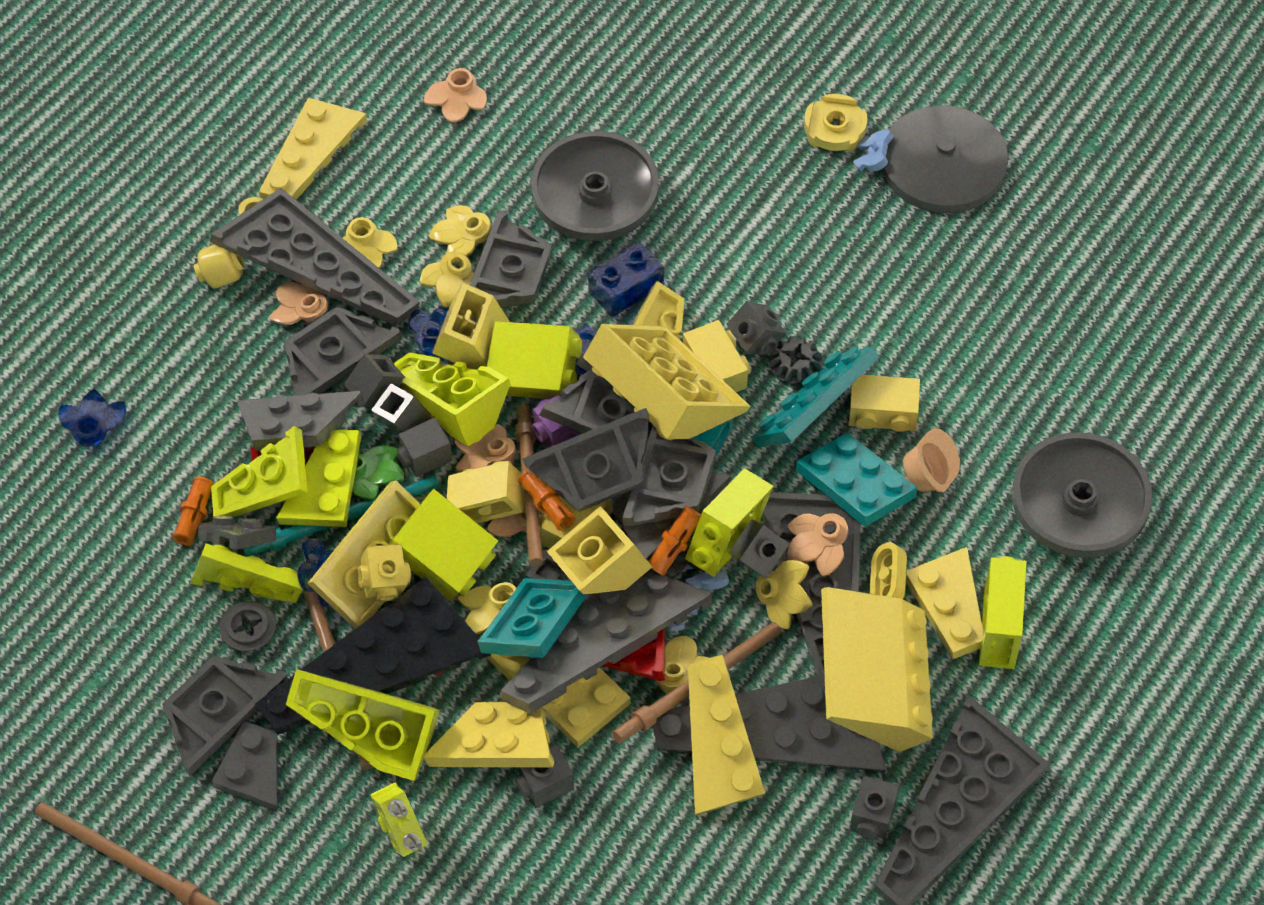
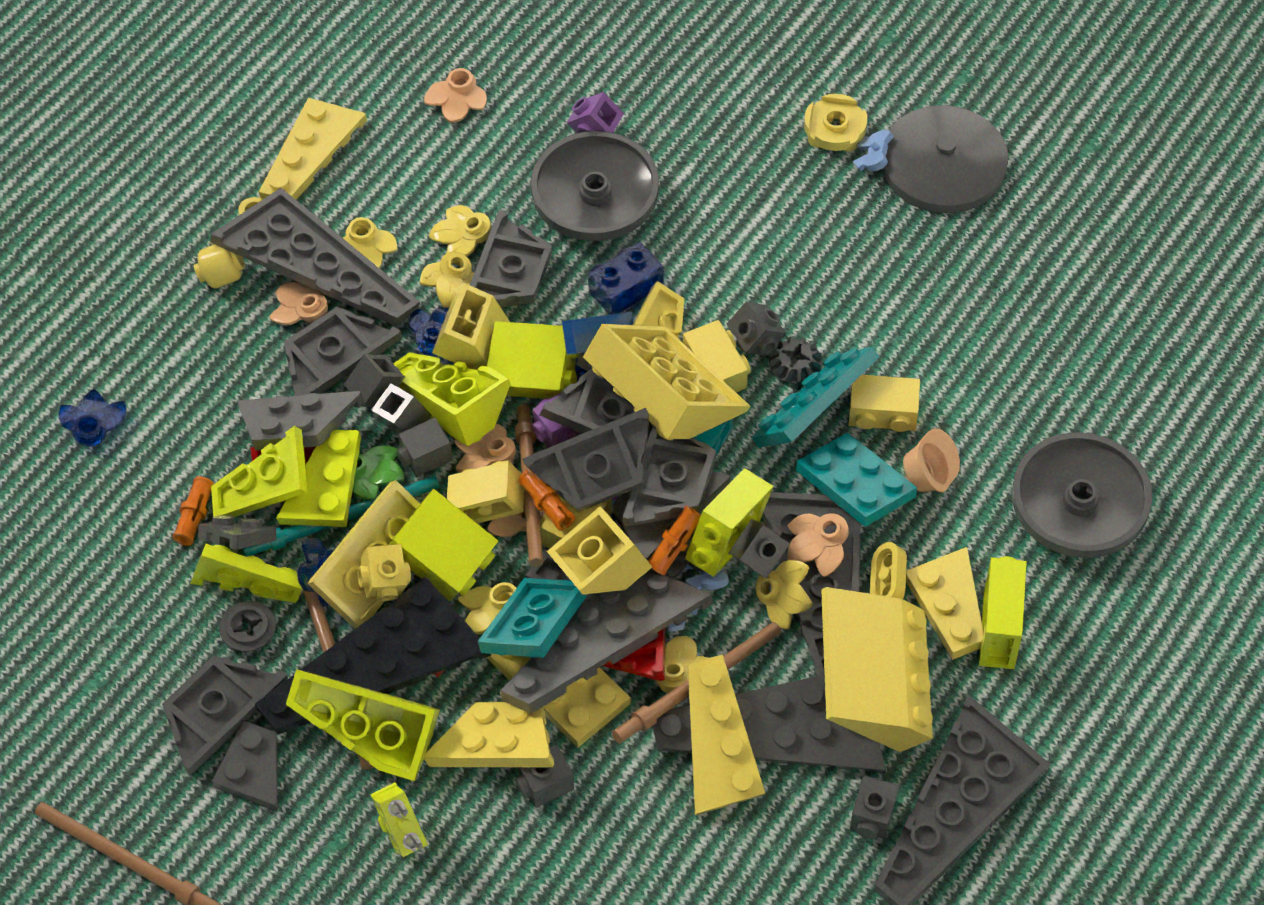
(580, 332): none -> blue tile
(595, 114): none -> medium lavender brick

